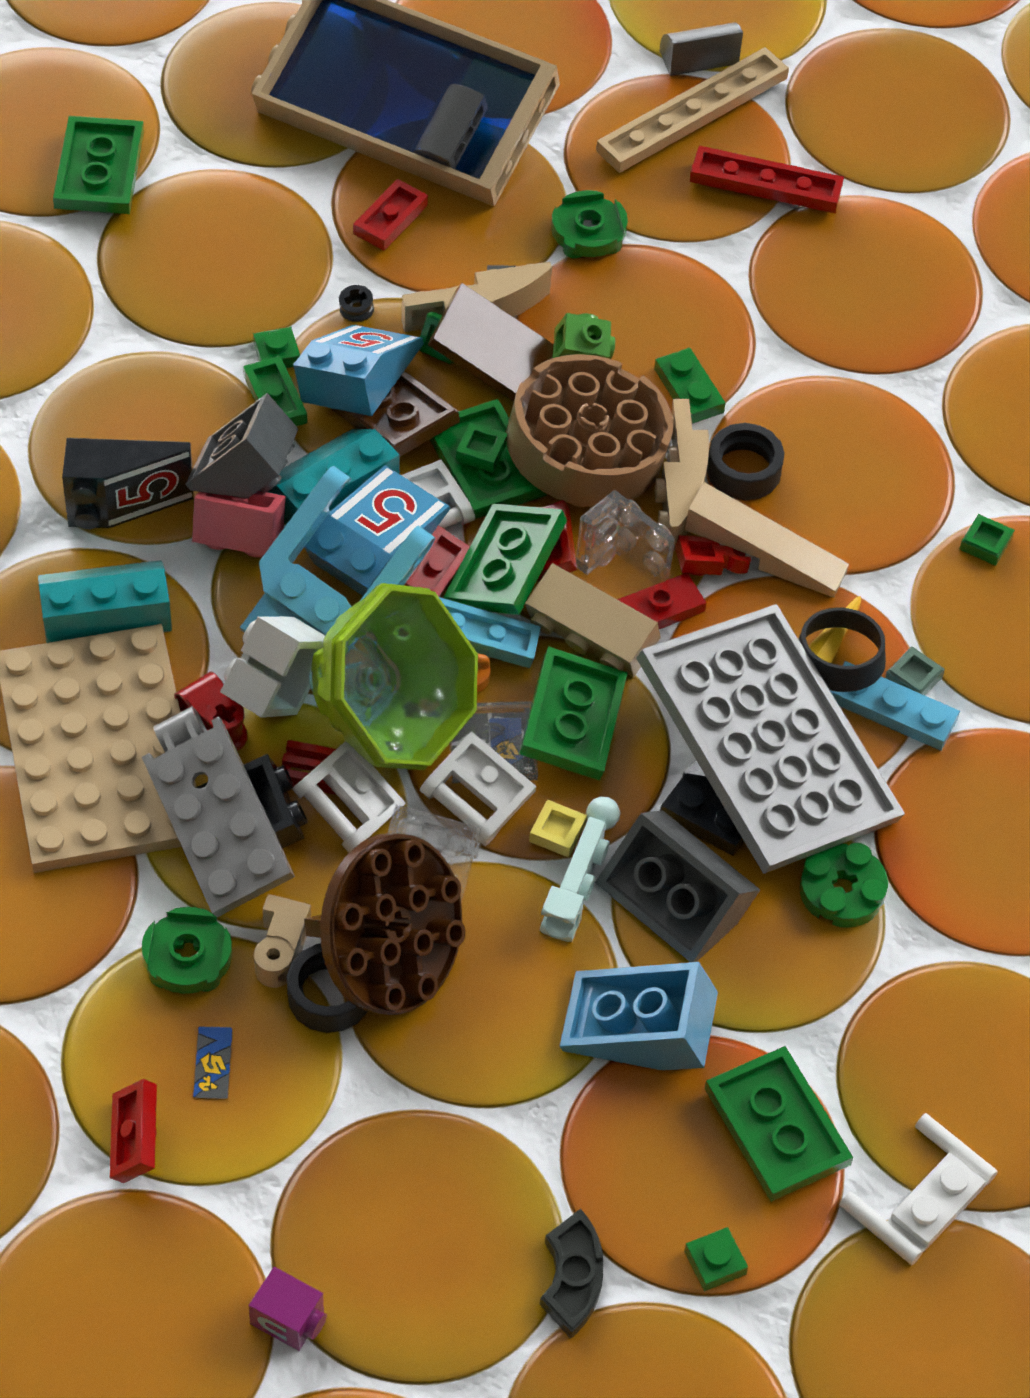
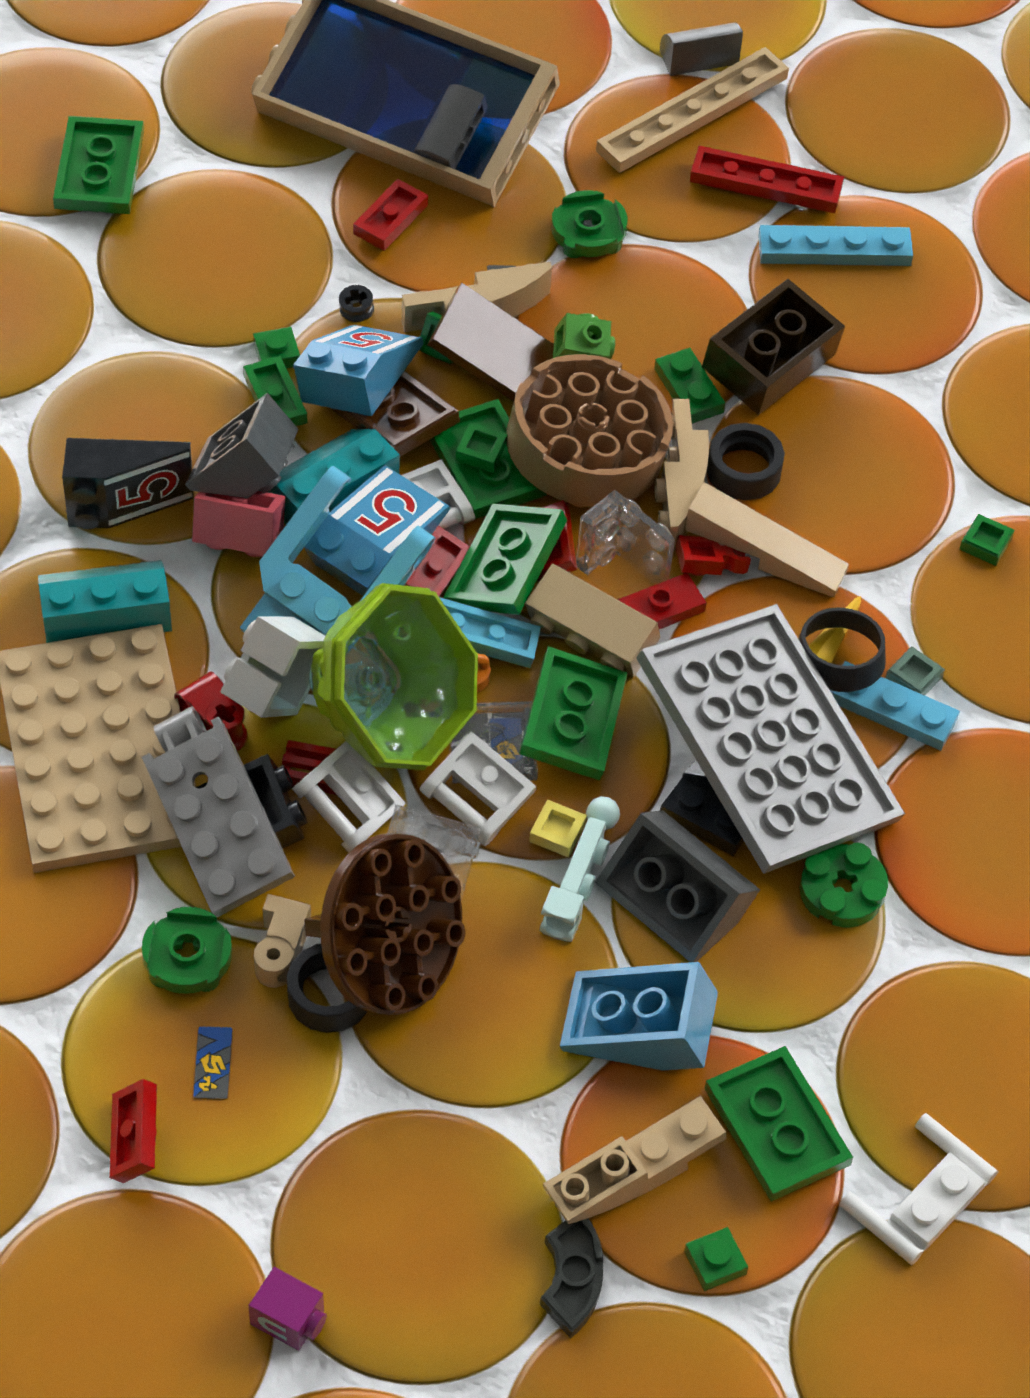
(636, 1165): none -> tan slope
(773, 346): none -> dark brown brick
(835, 245): none -> medium azure plate

